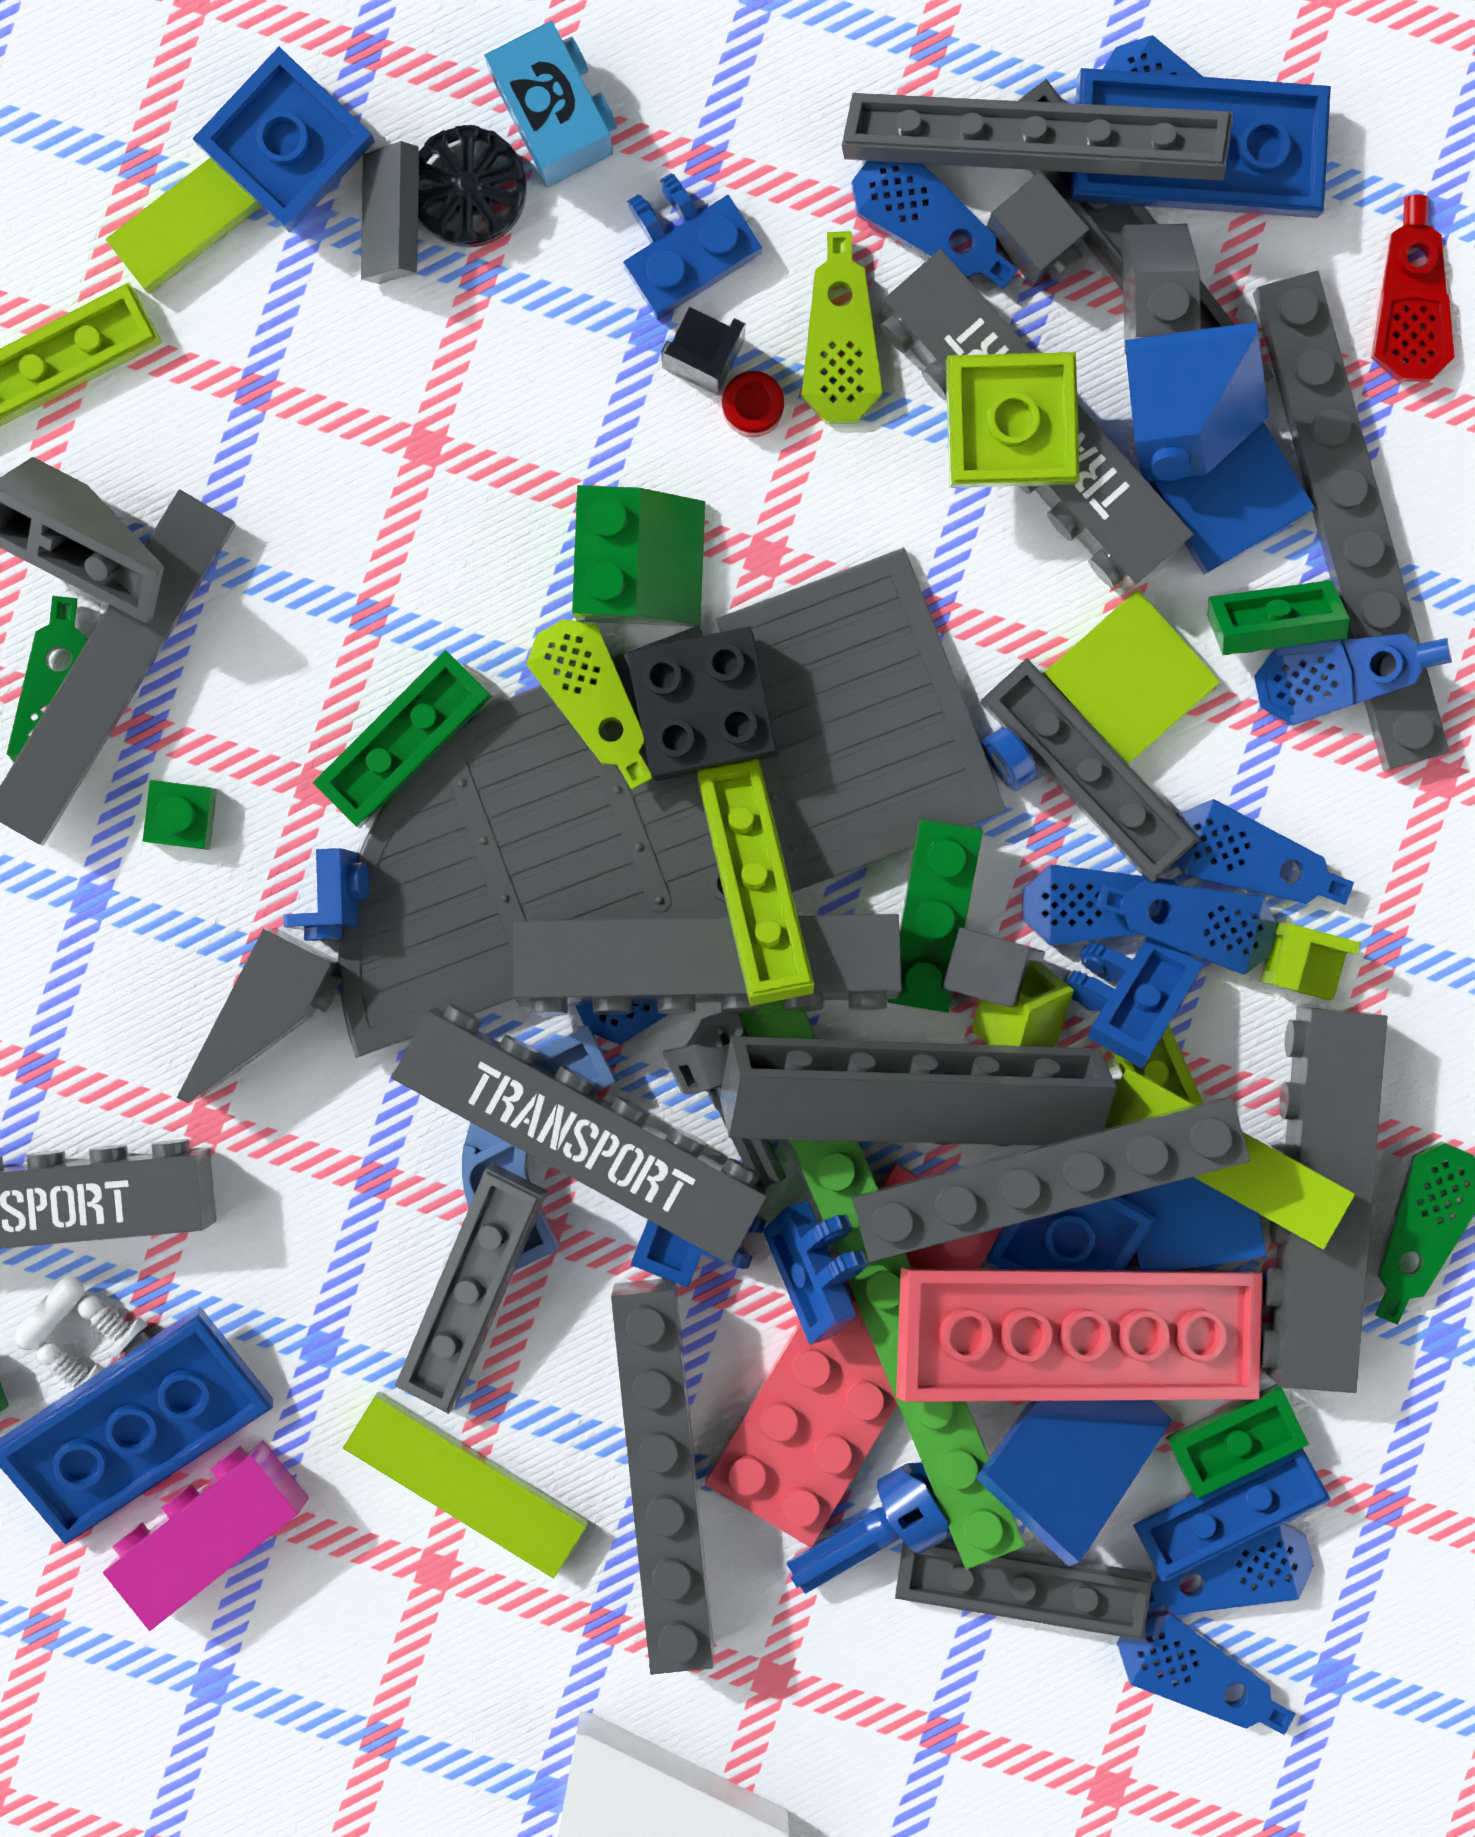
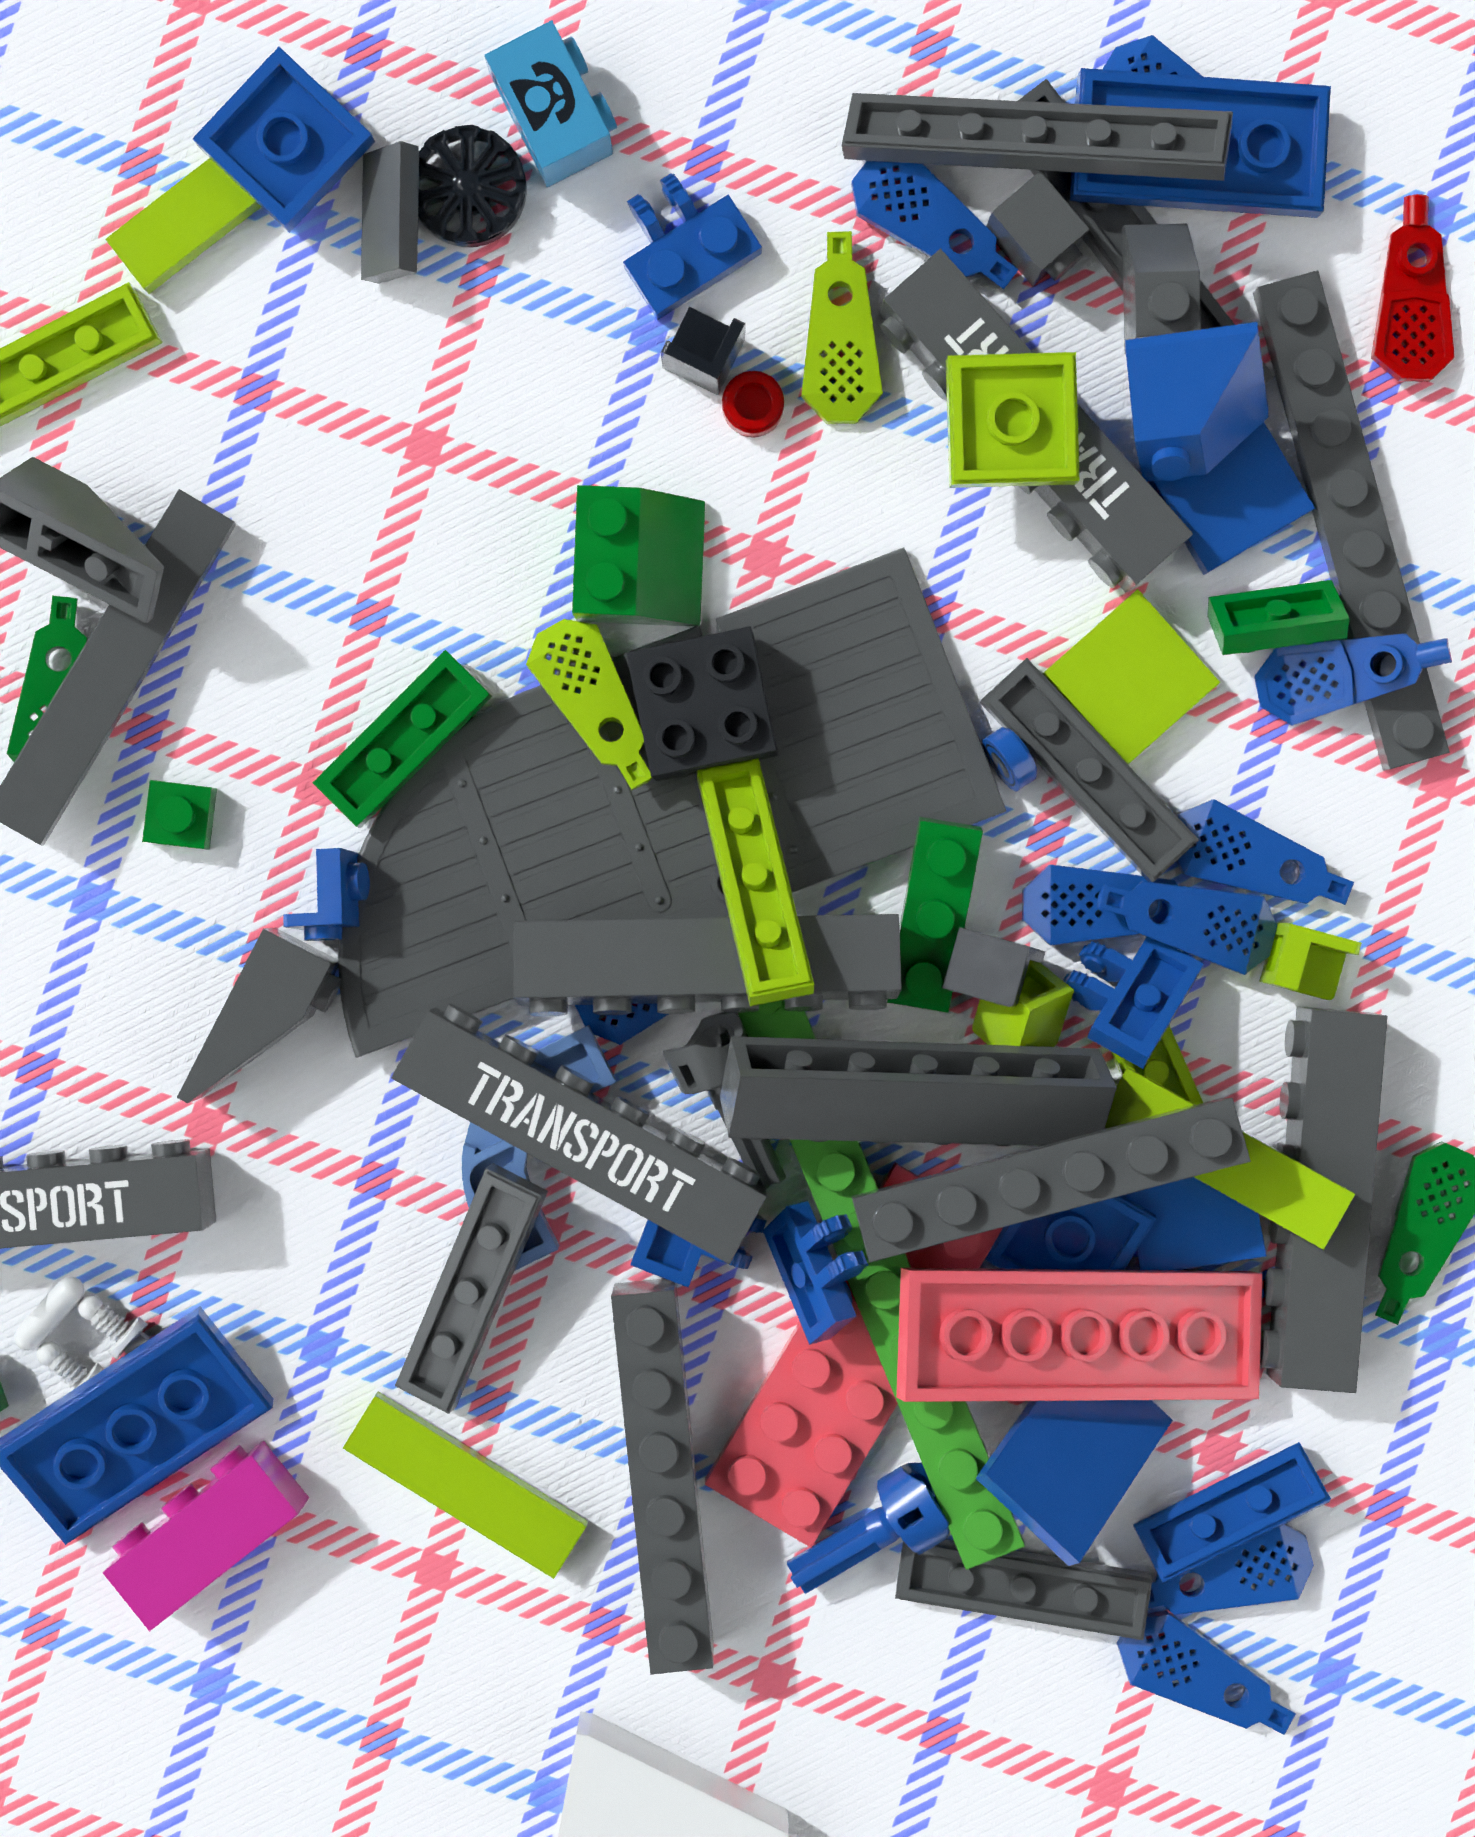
(1236, 1441): green plate -> none

